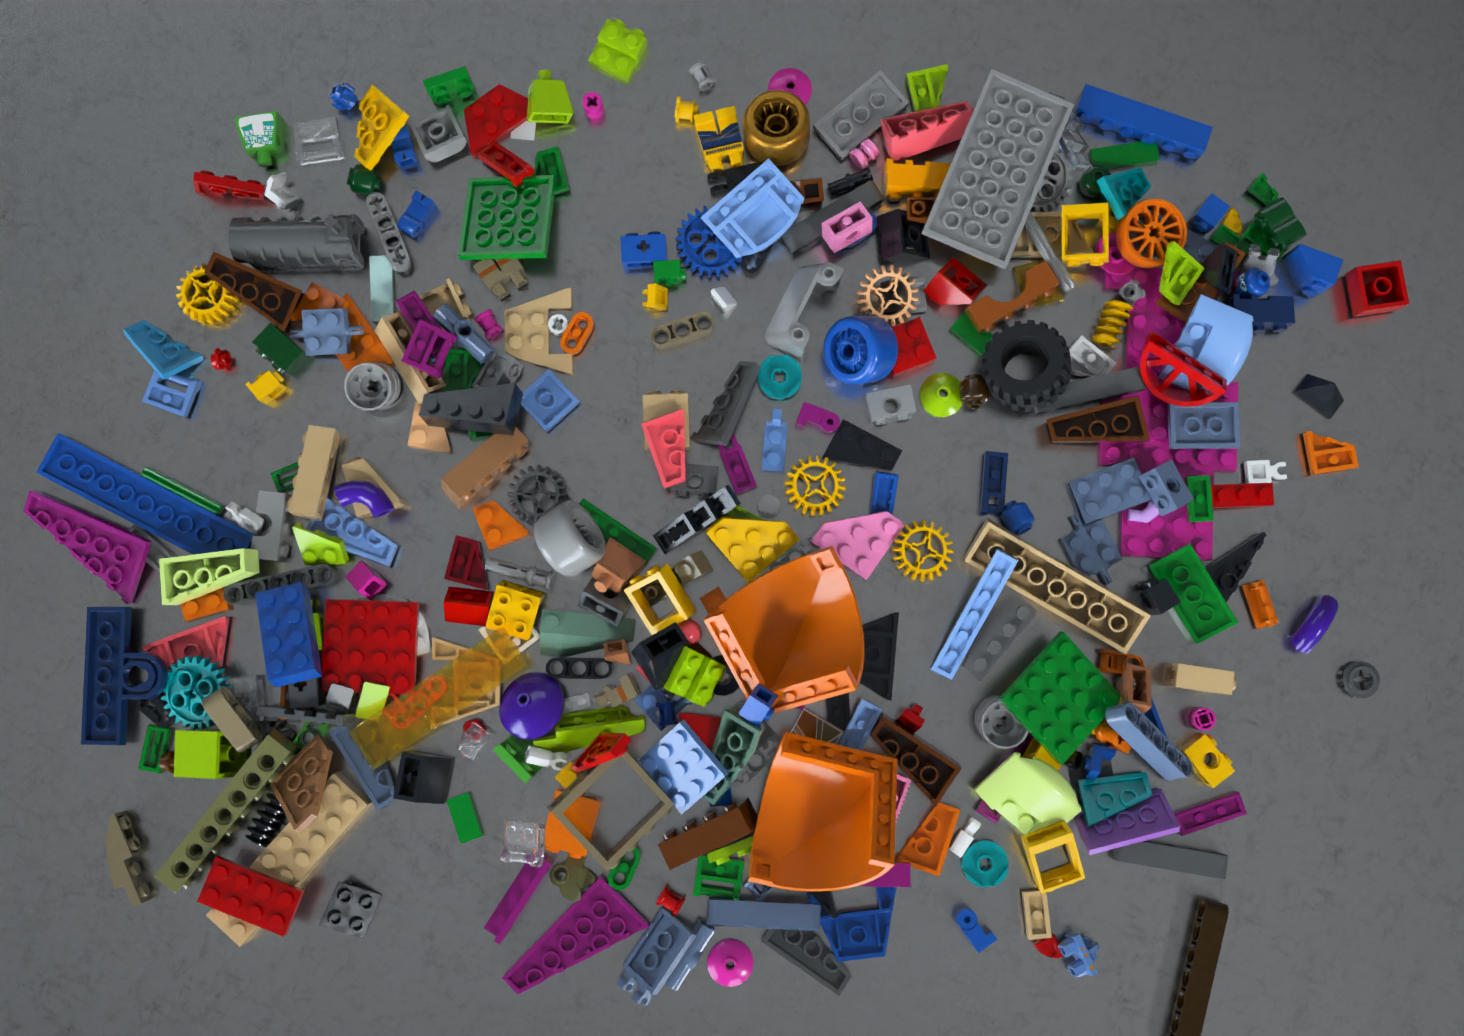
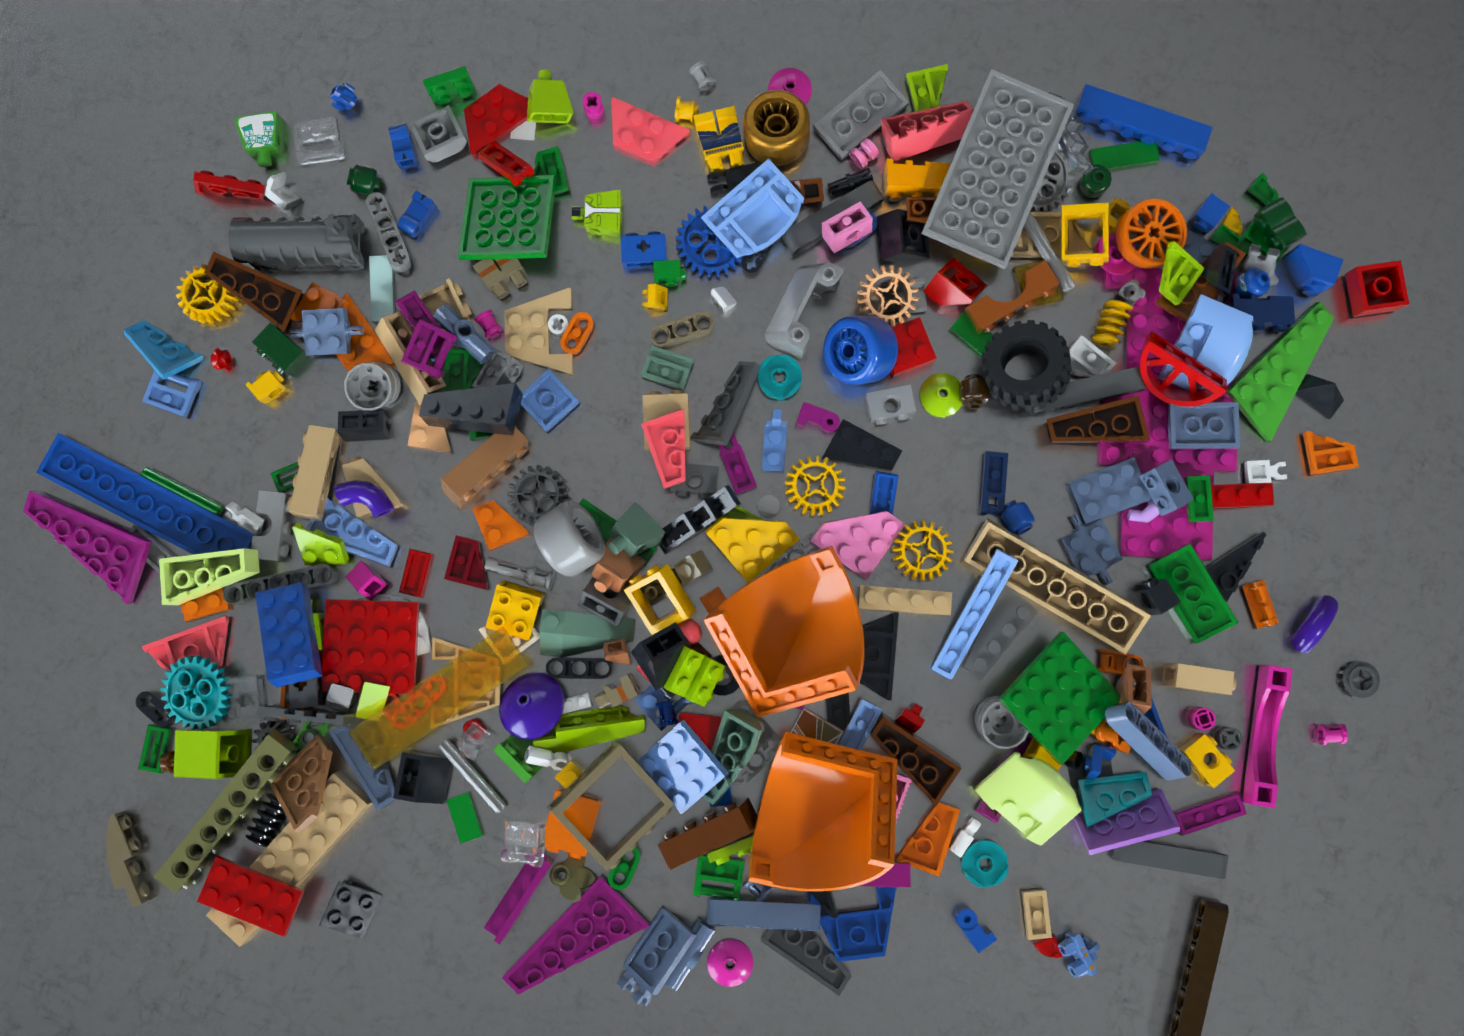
(107, 676): dark blue plate -> none
(232, 719): dark tan beam -> none
(362, 425): none -> black hinge
(378, 126): yellow plate -> none
(415, 573): none -> red tile
(467, 605): red panel -> none
(472, 775): none -> light grey axle
(601, 213): none -> lime torso
(602, 749): red wing -> none
(618, 49): lime plate -> none
(635, 532): none -> sand green torso
(643, 132): none -> coral wing
(667, 368): none -> sand green plate
(670, 900): red bush -> none
(759, 705): brick -> none
(904, 600): none -> tan brick
(1044, 840): yellow window -> none
(1123, 189): teal wing -> none
(1233, 738): none -> dark grey wheel
(1270, 698): none -> dark pink arch
(1274, 378): none -> bright green wing
(1332, 734): none -> dark pink bush

